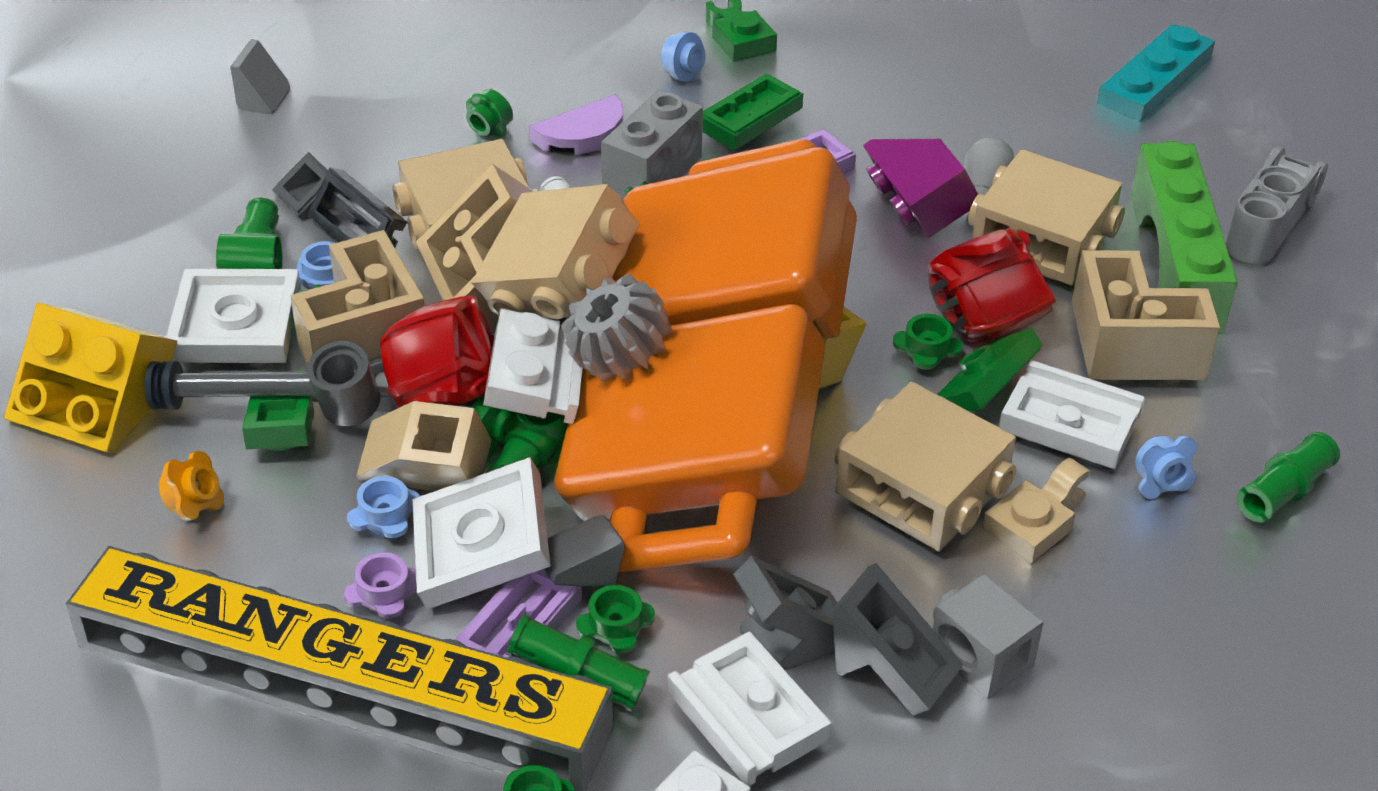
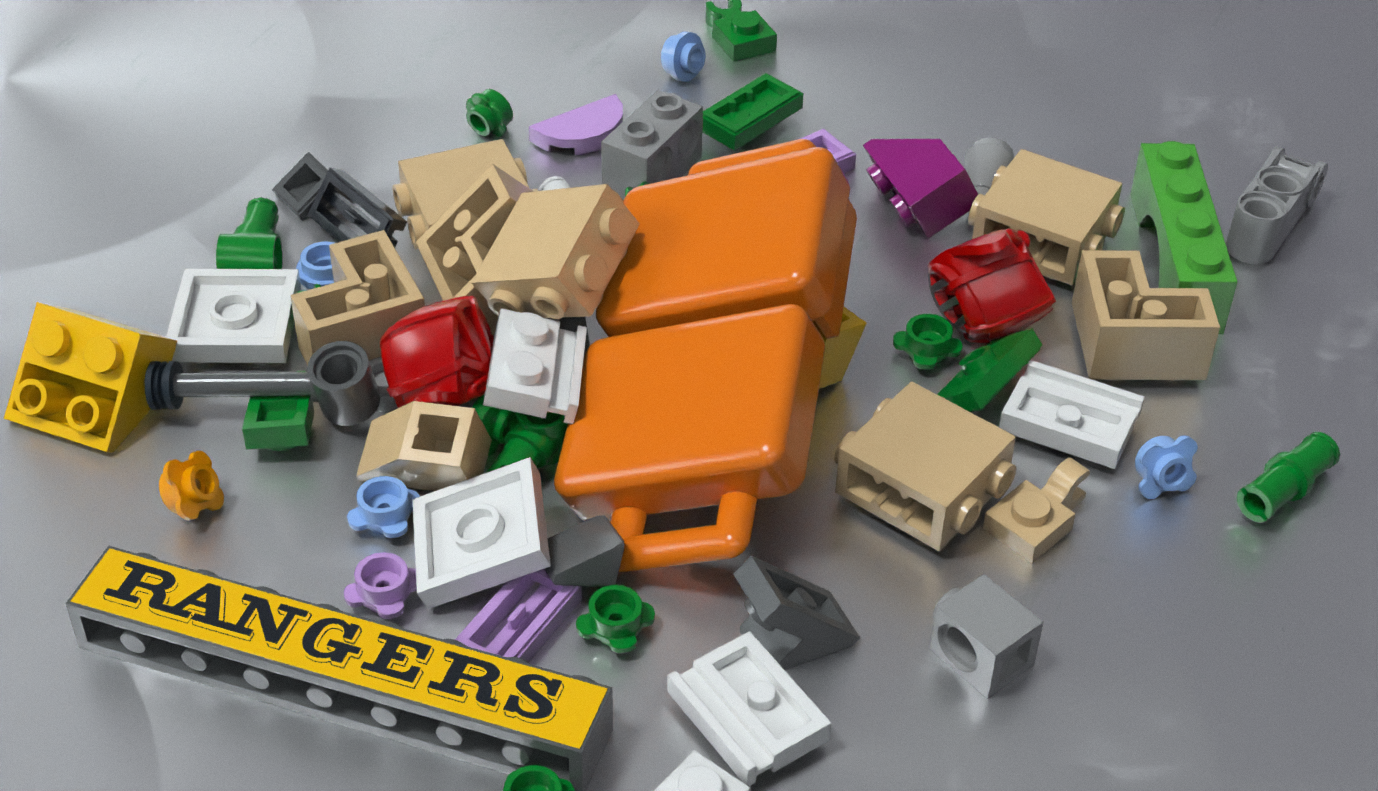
(258, 80): light grey slope -> none
(567, 655): green pin -> none
(616, 327): light grey gear -> none
(884, 630): dark grey slope -> none
(1155, 72): teal plate -> none

